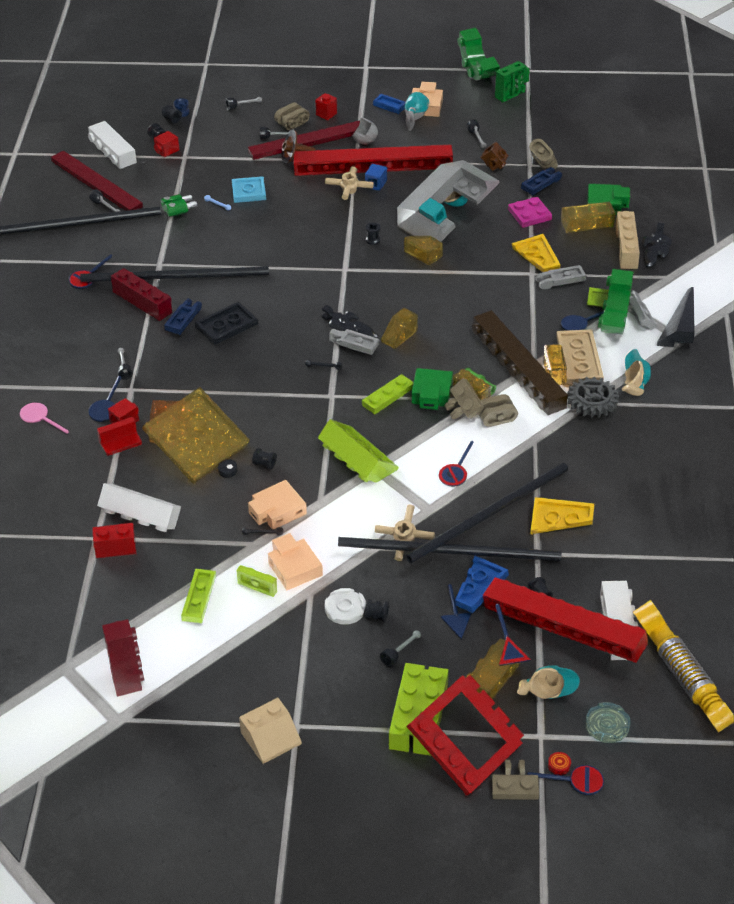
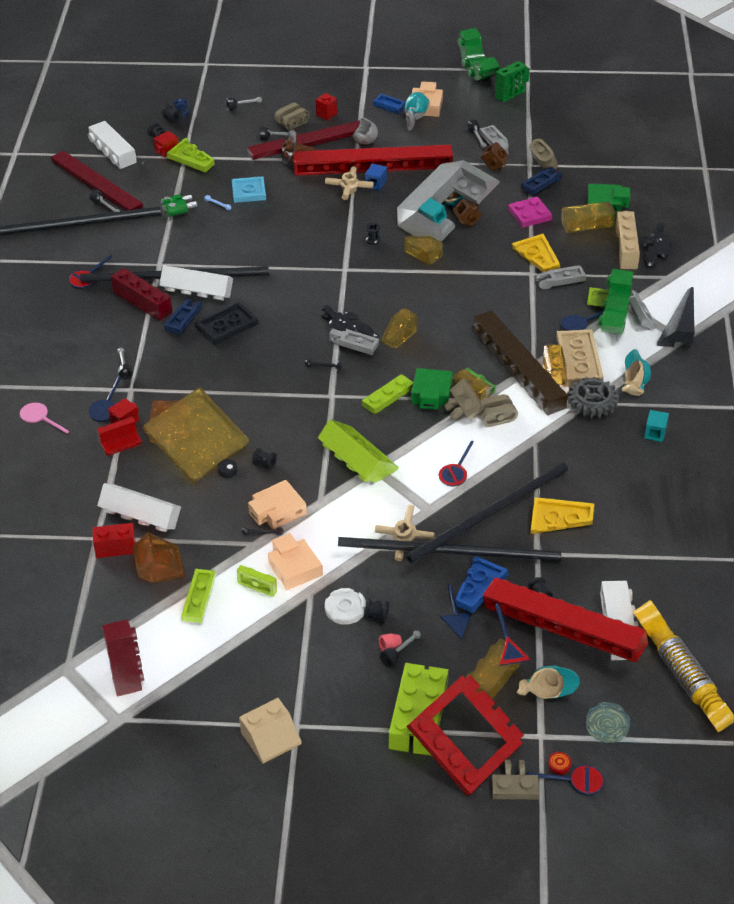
(157, 559): none -> clear orange slope
(190, 156): none -> lime wing
(196, 281): none -> white brick
(389, 641): none -> coral hose
(467, 212): none -> reddish brown brick
(492, 135): none -> light grey hinge
(656, 425): none -> teal brick

